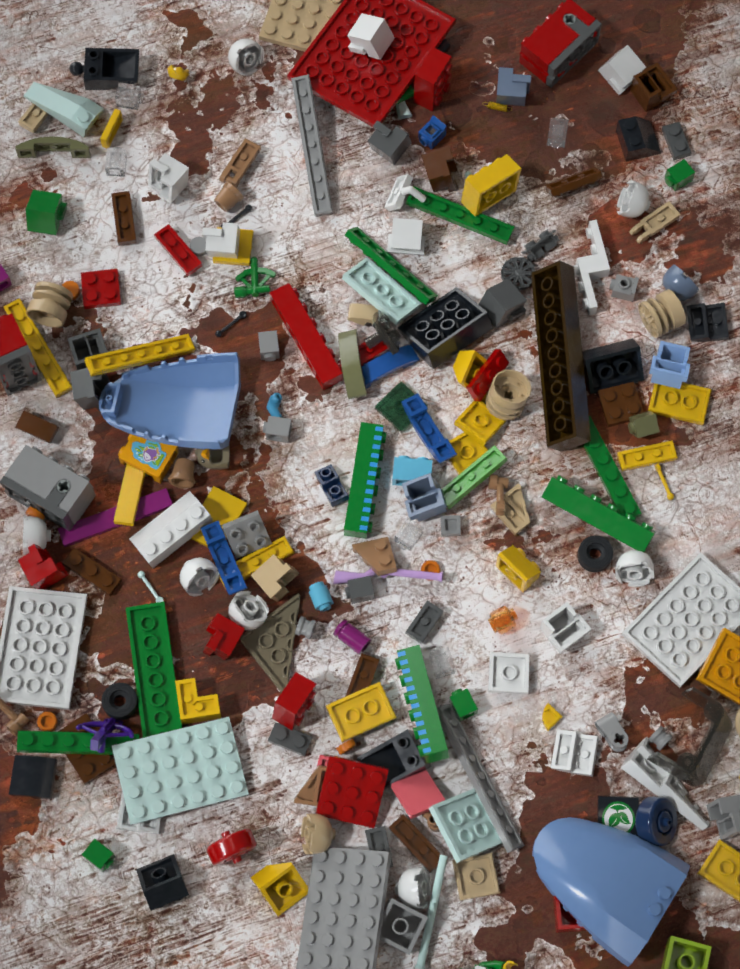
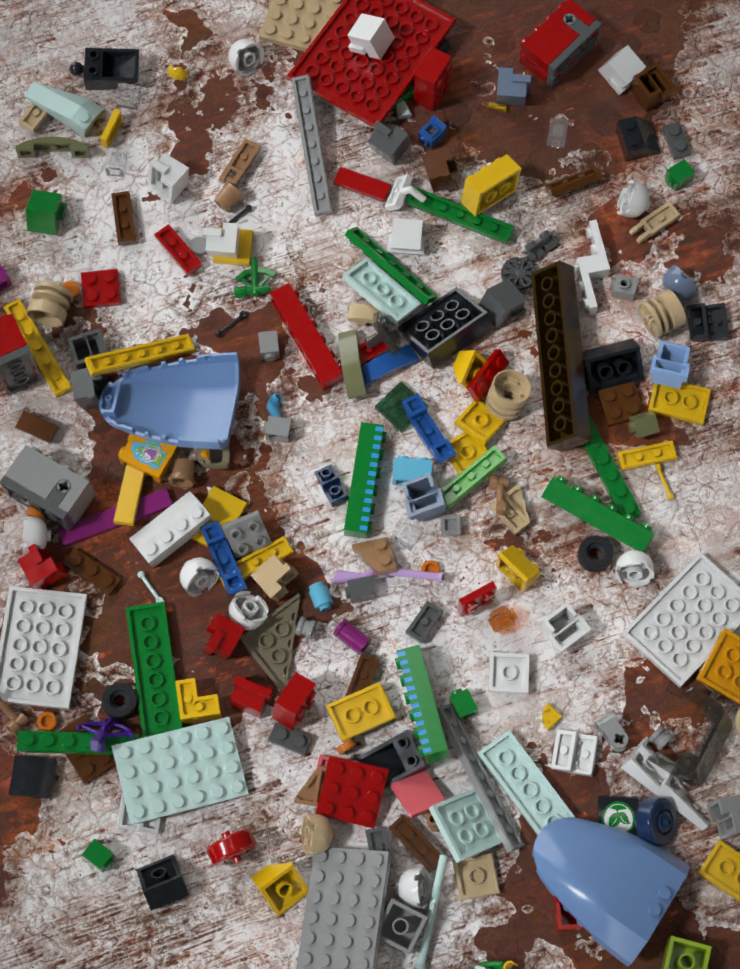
(250, 696): none -> red plate
(362, 184): none -> red tile
(481, 596): none -> red plate
(523, 782): none -> light aqua plate

